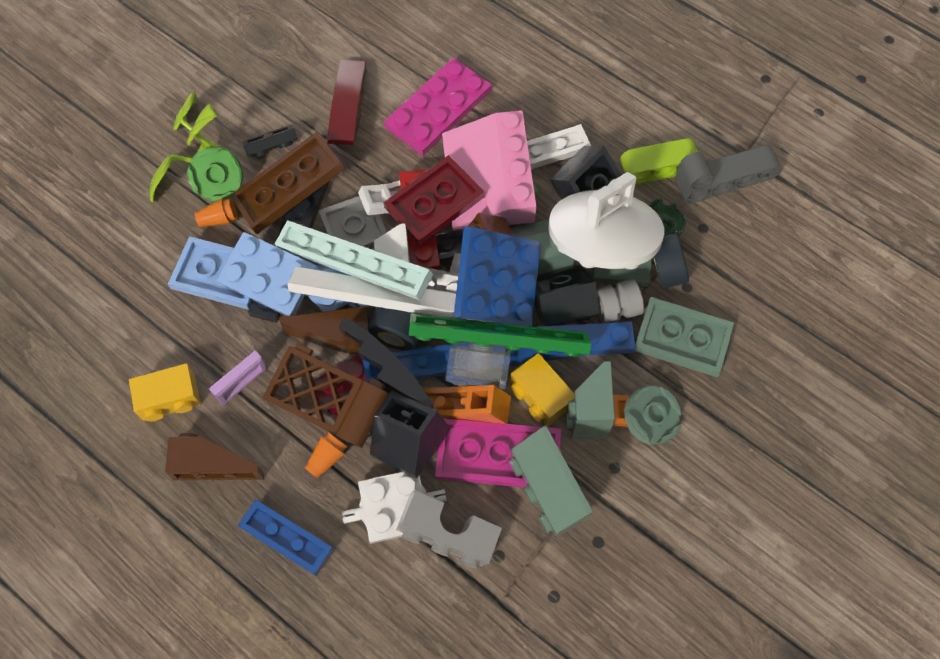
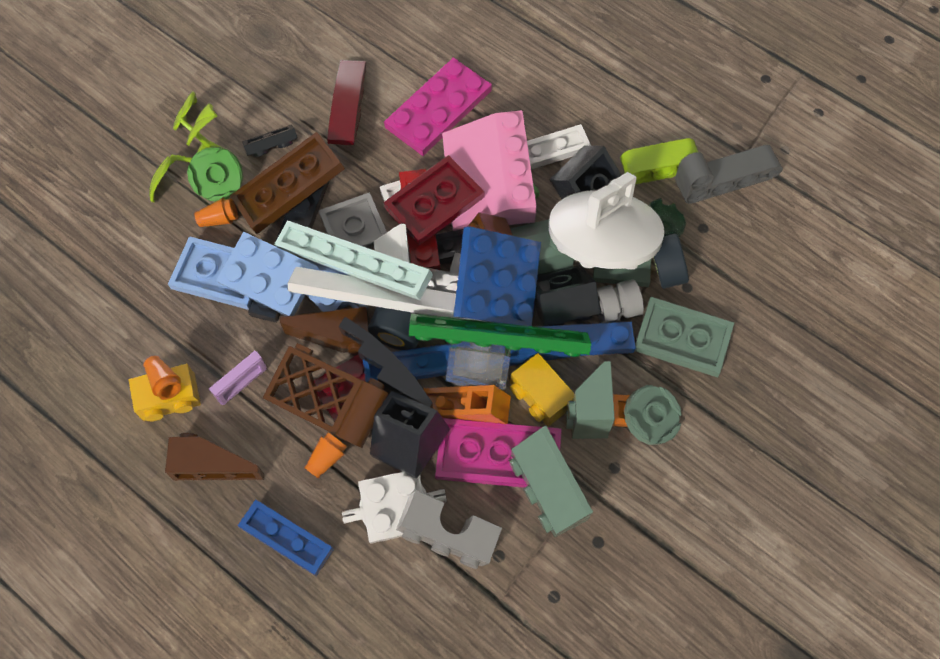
(162, 378): none -> orange cone
(373, 198): white plate -> none

